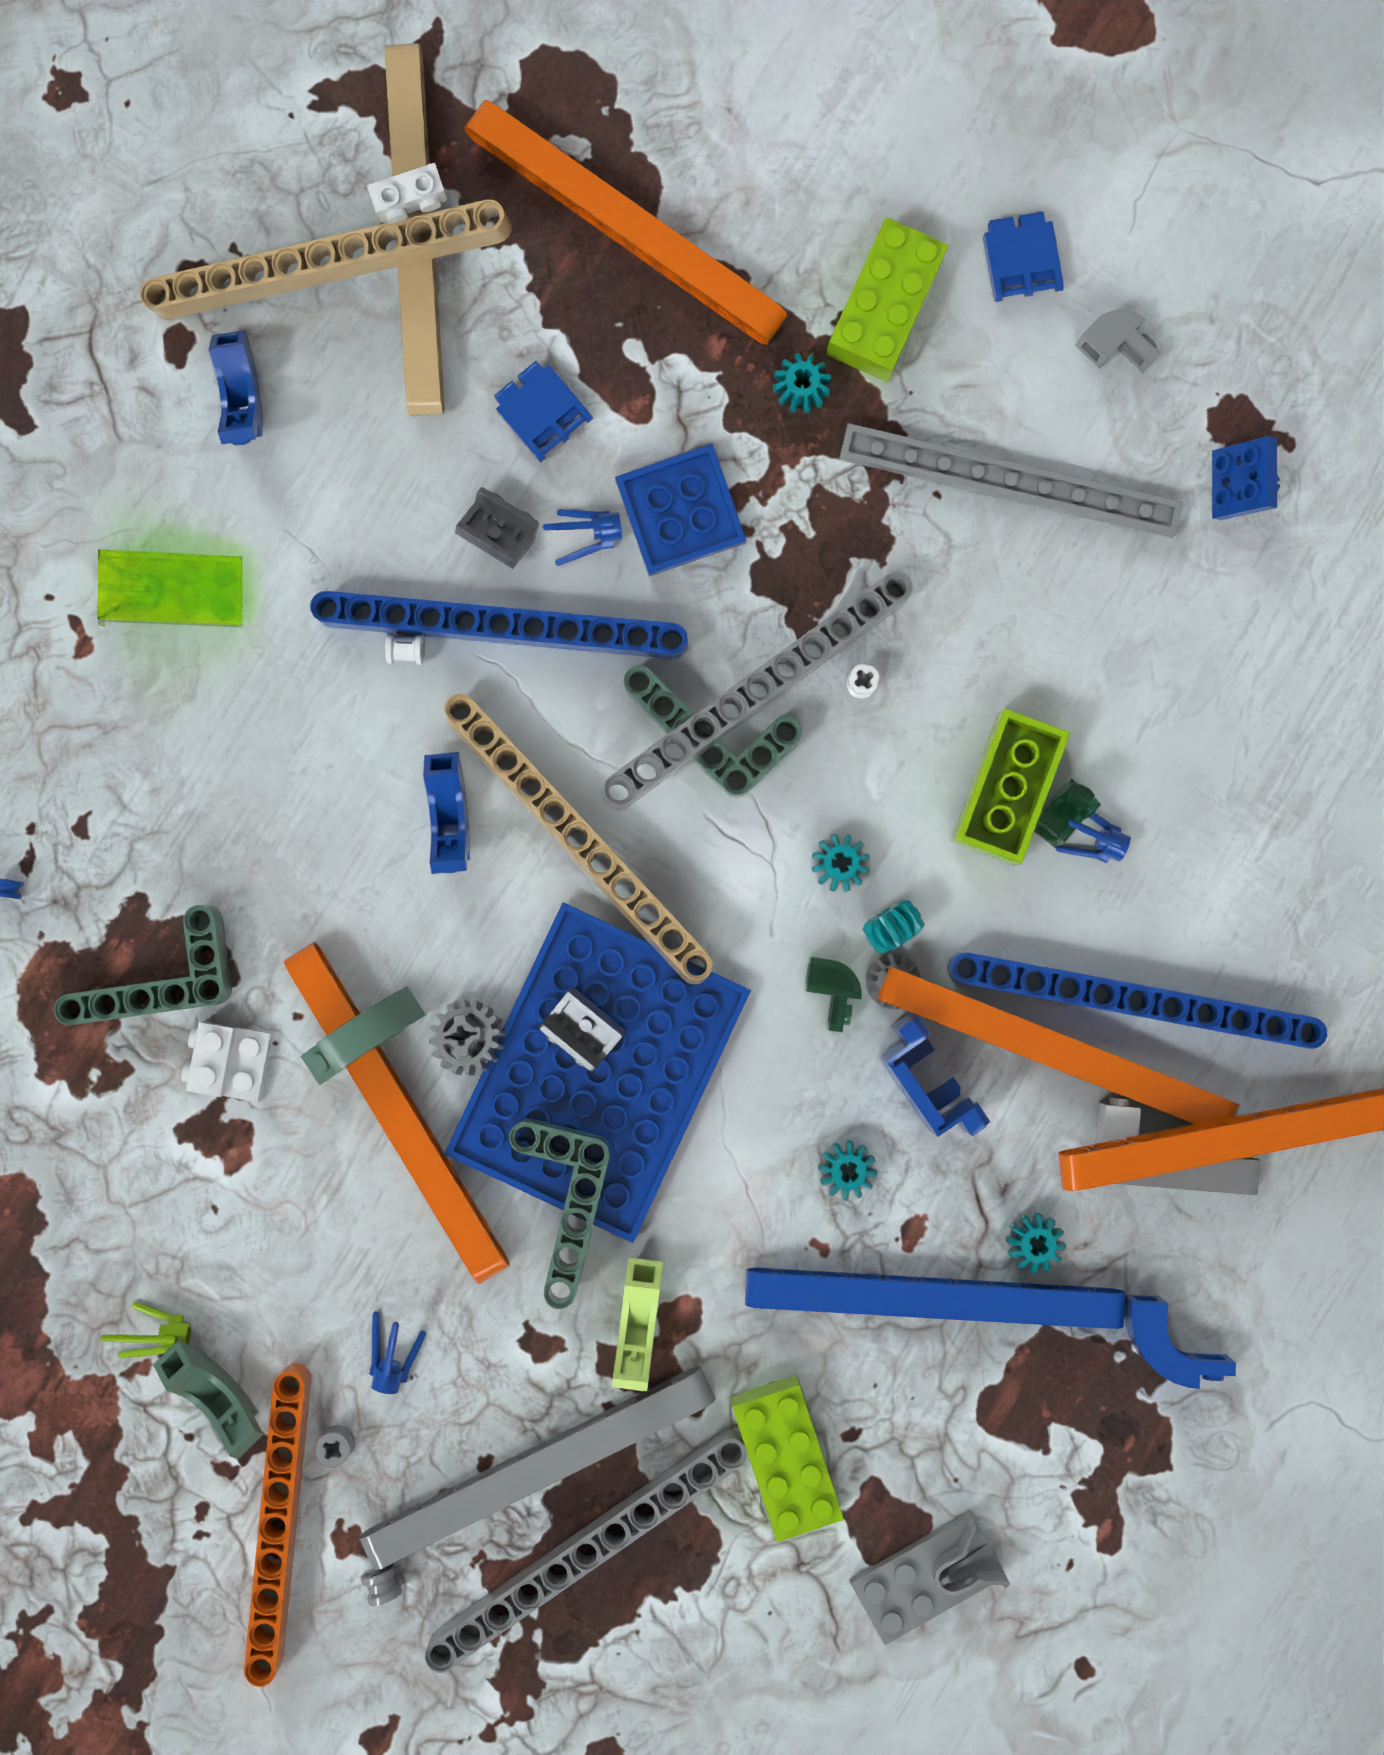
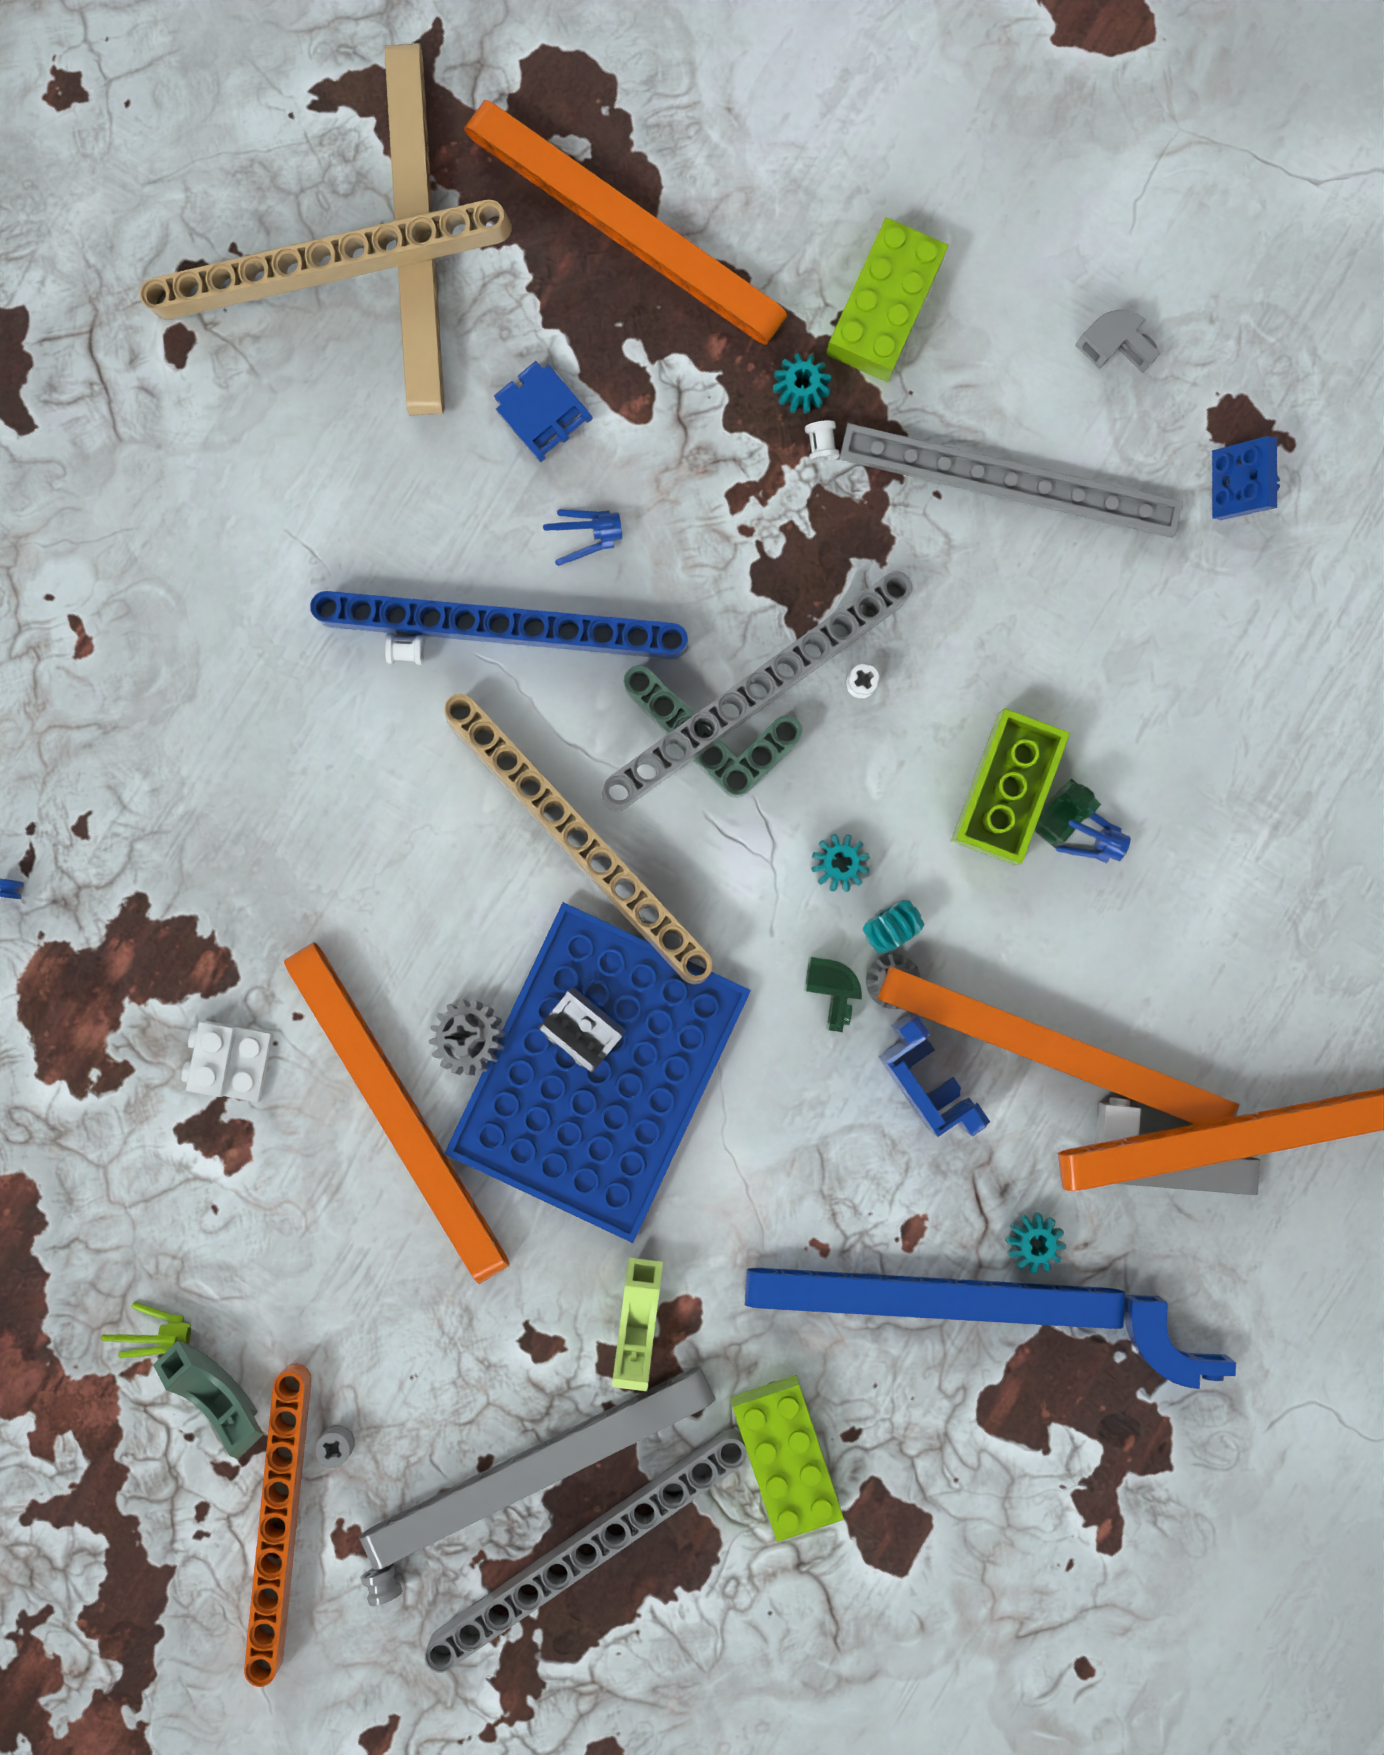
(161, 991): sand green beam -> none
(169, 588): clear neon green plate -> none
(238, 388): blue arch -> none
(362, 1034): sand green arch -> none
(388, 1374): blue plant -> none
(407, 193): white plate -> none
(448, 813): blue arch -> none
(498, 528): flat silver bracket -> none
(575, 1201): sand green beam -> none
(680, 510): blue plate -> none
(822, 441): none -> white bush
(859, 1166): teal gear -> none
(928, 1578): light grey plate -> none
(1022, 256): blue plate -> none
(1152, 1001): blue beam -> none

